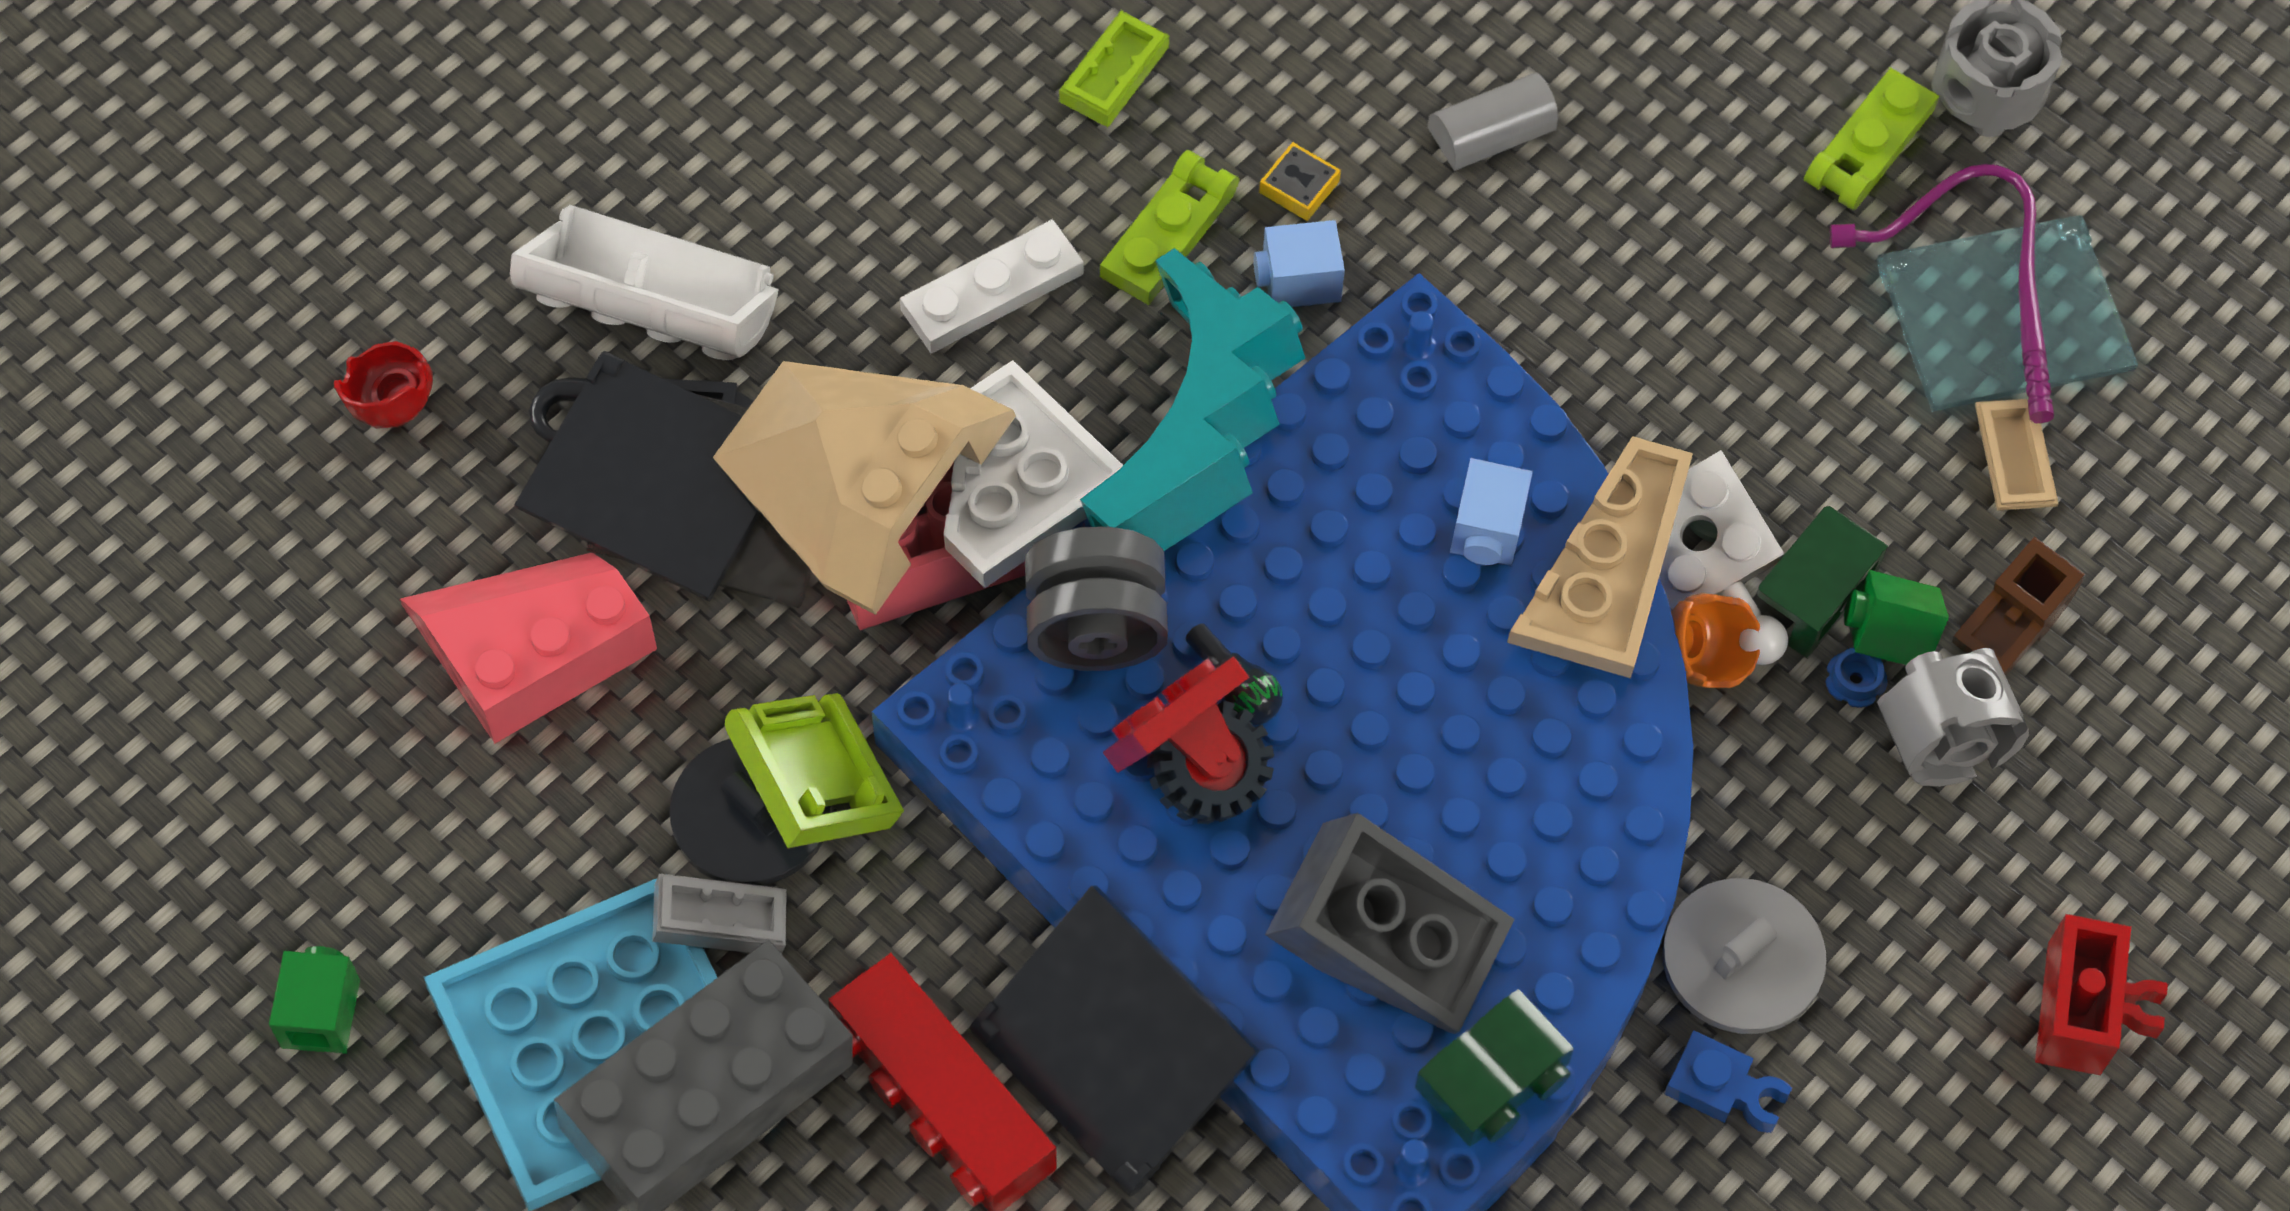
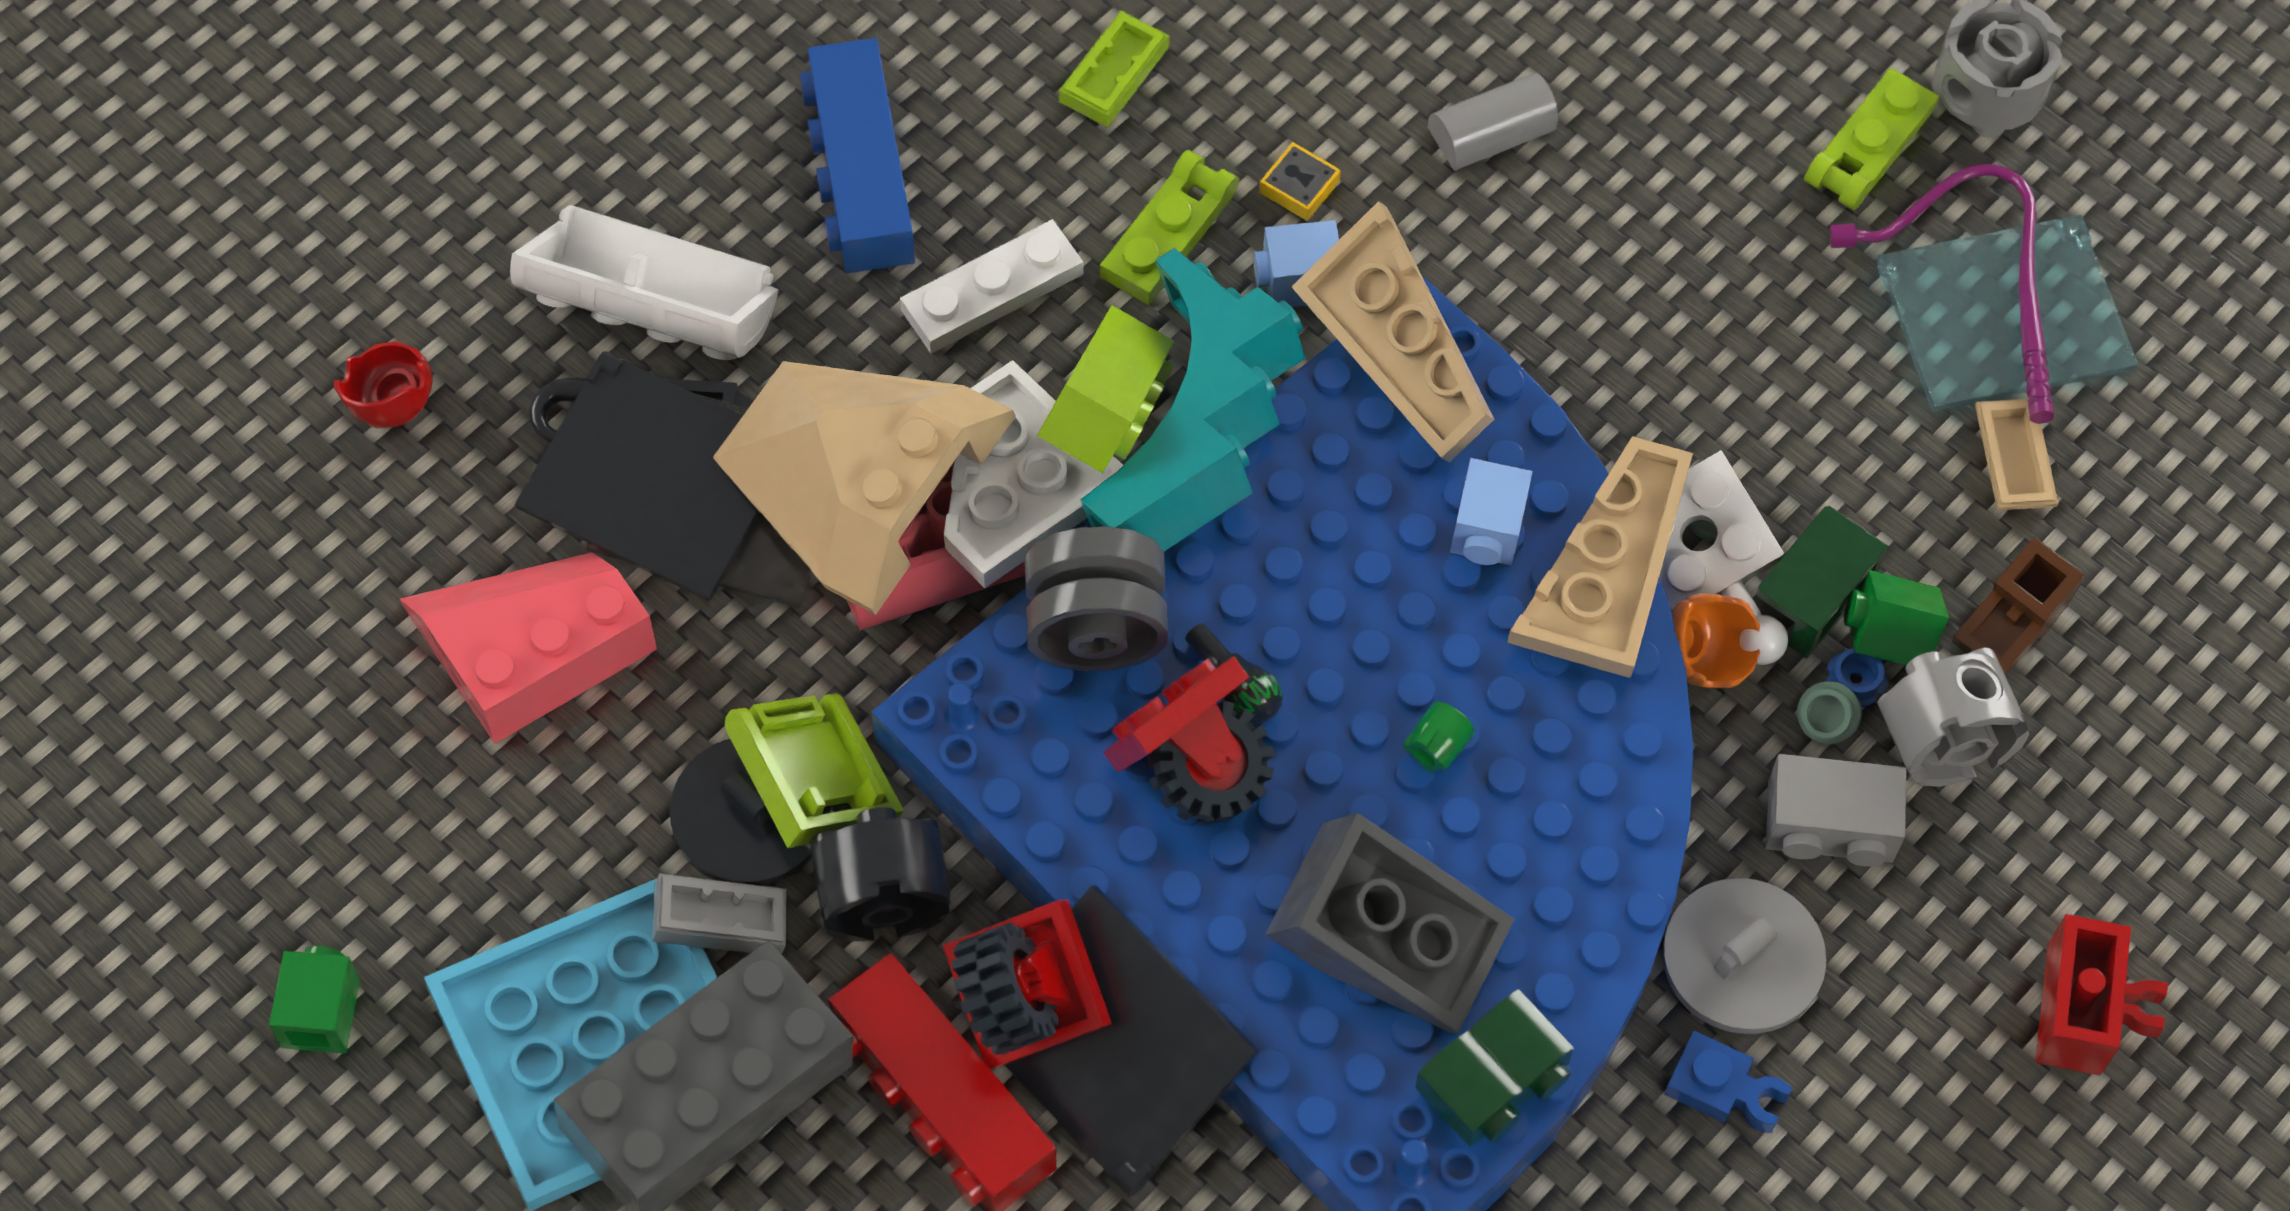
(860, 156): none -> blue brick
(881, 876): none -> black brick
(1027, 984): none -> plate
(1110, 391): none -> lime brick
(1390, 324): none -> tan wing
(1439, 737): none -> green hose
(1829, 712): none -> sand green plate
(1836, 809): none -> light grey brick

